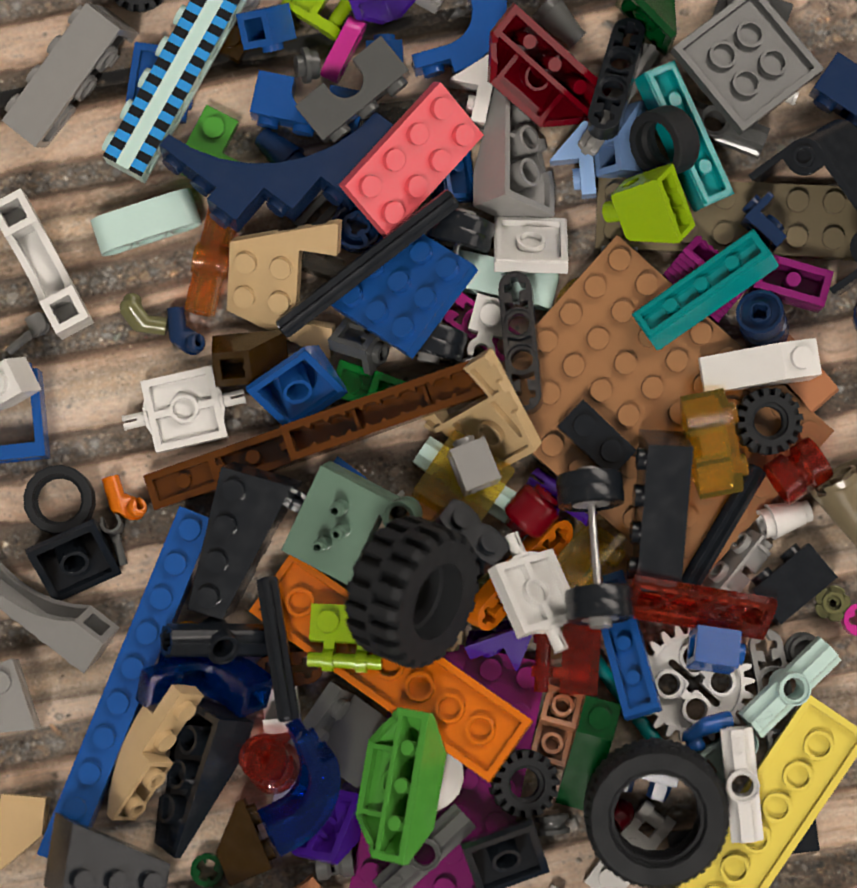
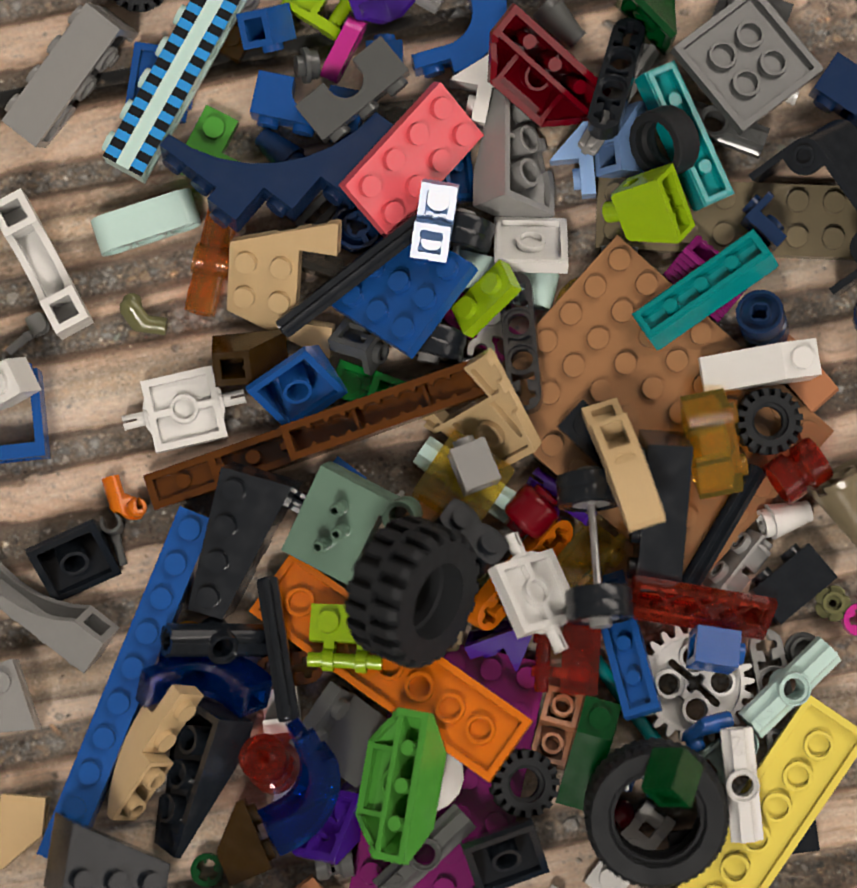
(46, 475): black tyre -> none
(181, 335): dark blue arm -> none
(434, 220): none -> slope
(486, 298): none -> lime plate
(552, 824): dark grey bush -> none
(624, 464): none -> tan slope
(672, 777): none -> dark green panel
(797, 284): magenta brick -> none

